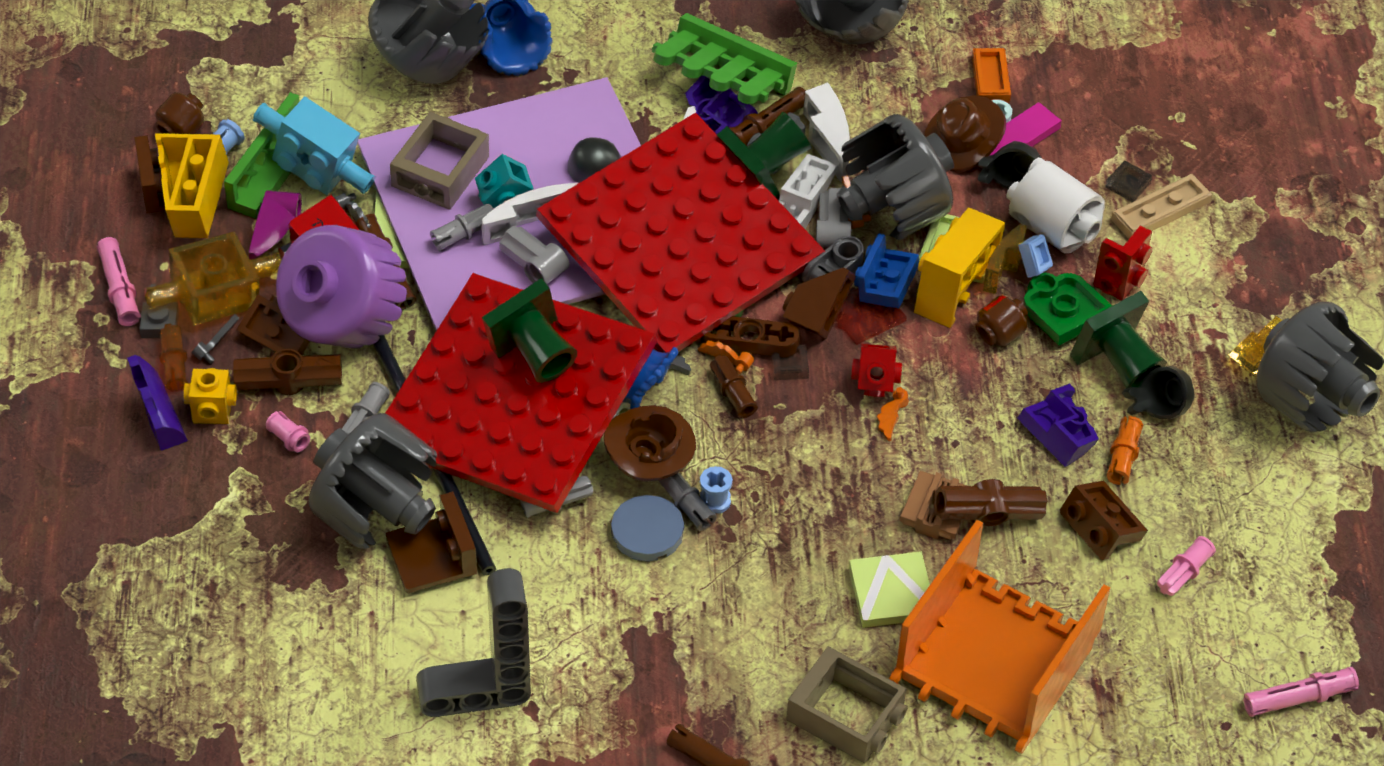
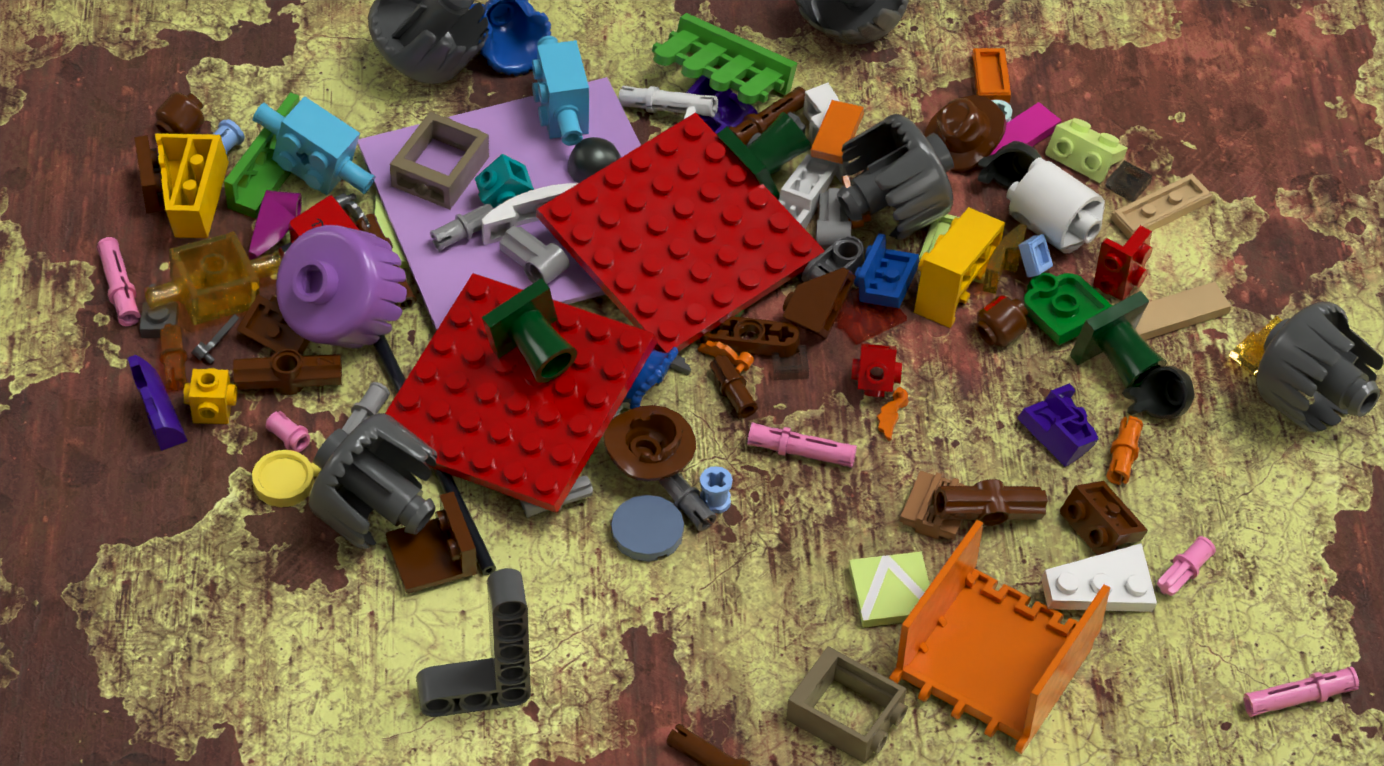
(283, 478): none -> light yellow piece
(561, 90): none -> medium azure brick
(656, 99): none -> white pin
(803, 445): none -> bright pink pin
(837, 128): none -> orange tile
(1077, 583): none -> white wing
(1085, 149): none -> yellowish green bracket
(1182, 310): none -> tan tile

